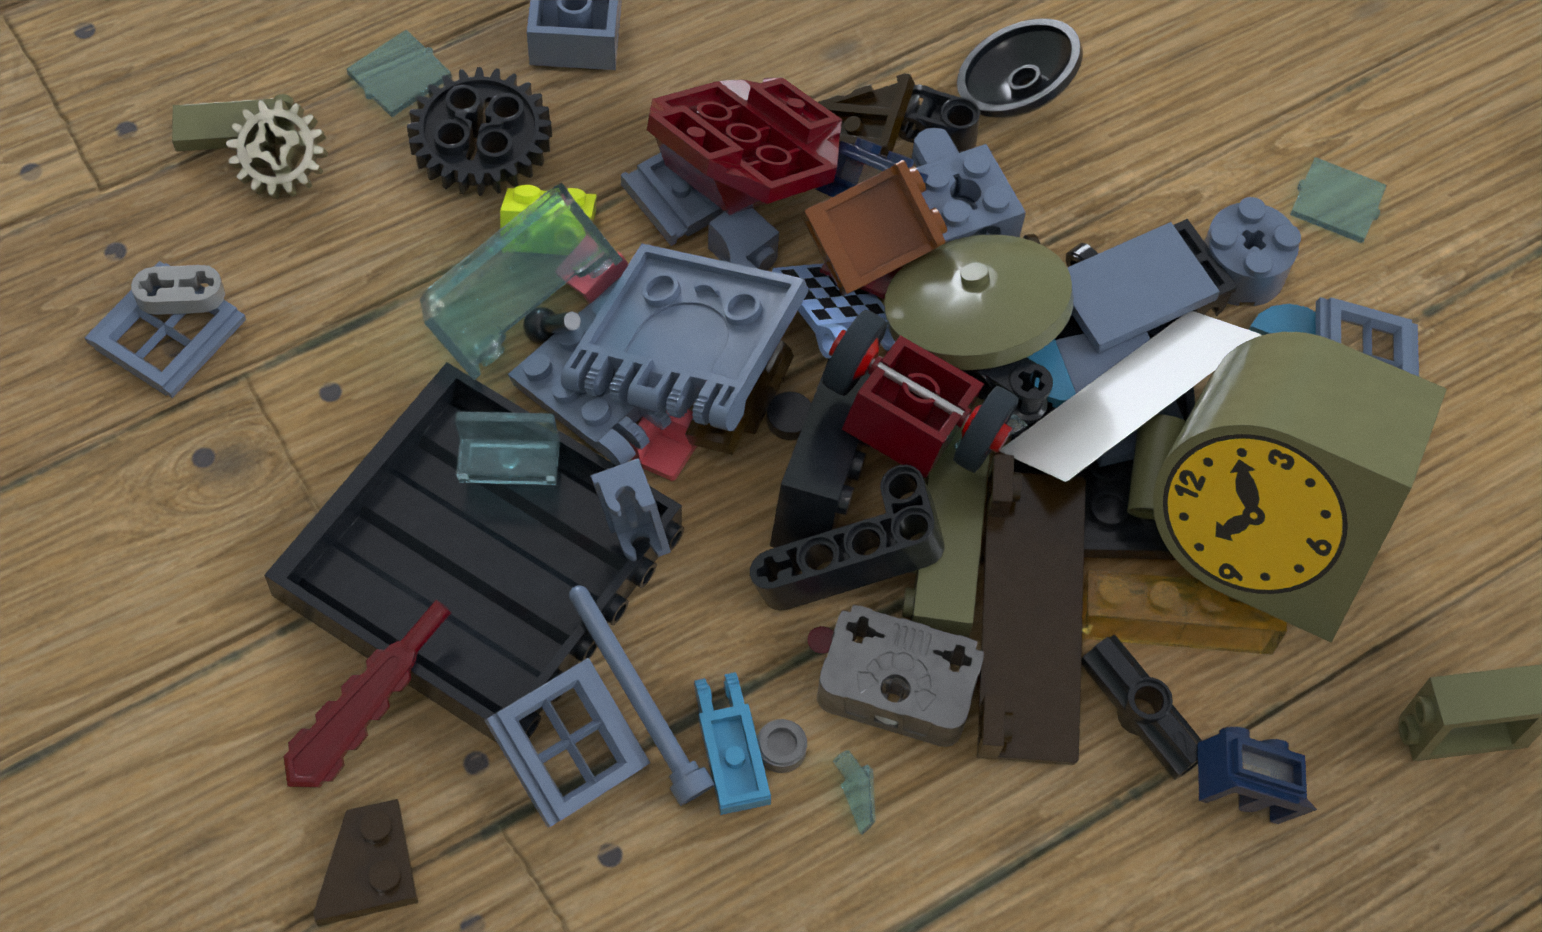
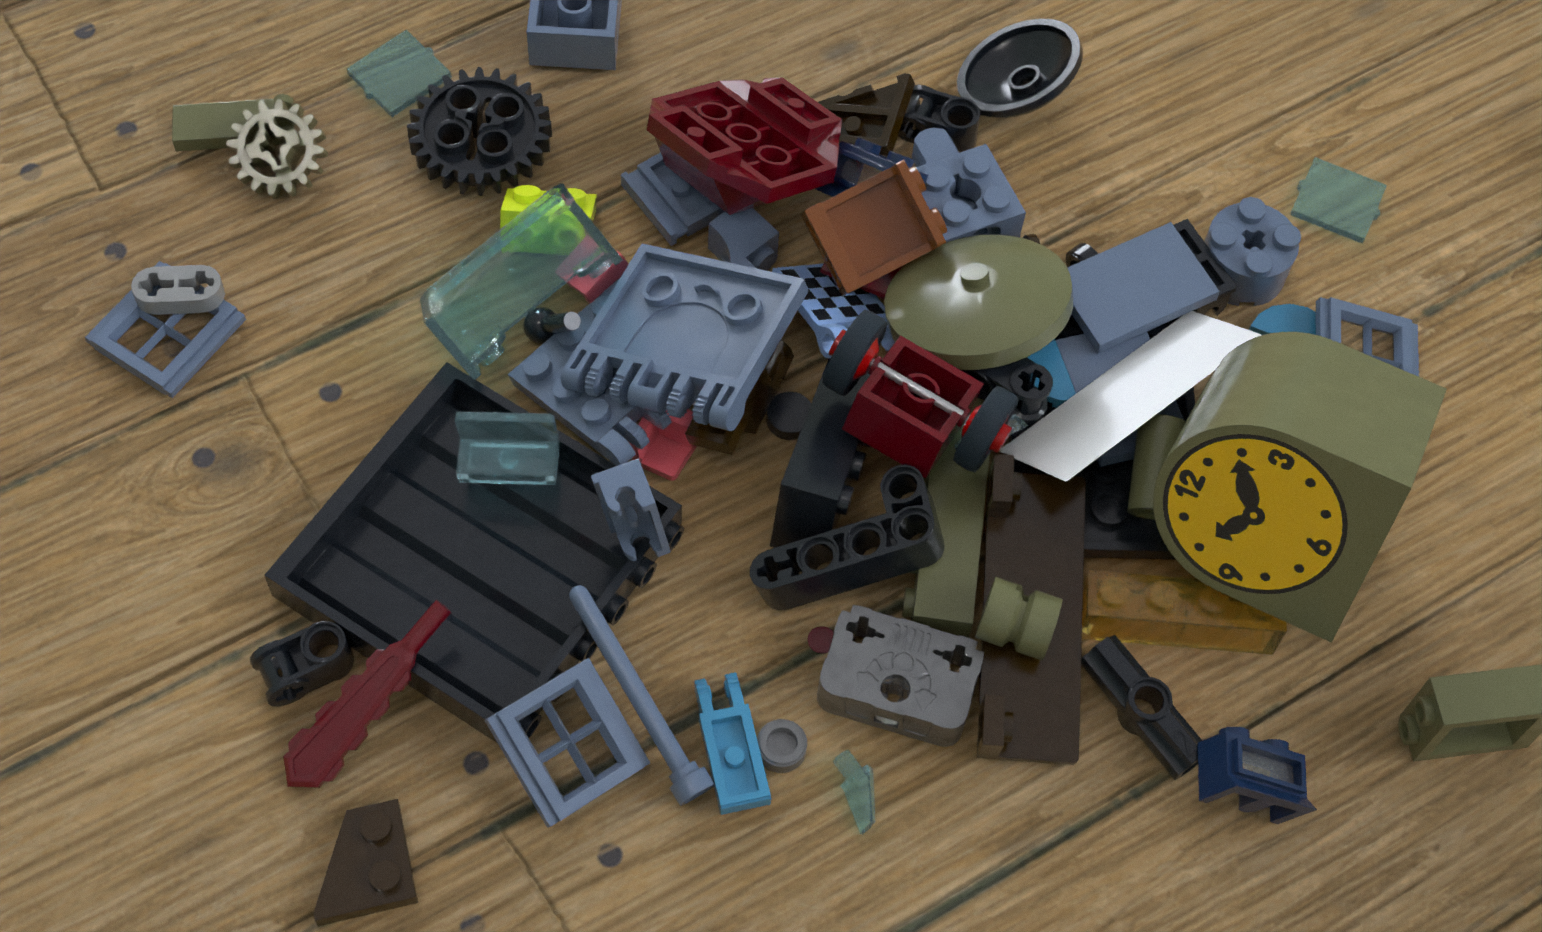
(299, 662): none -> black piece
(1019, 618): none -> olive wheel

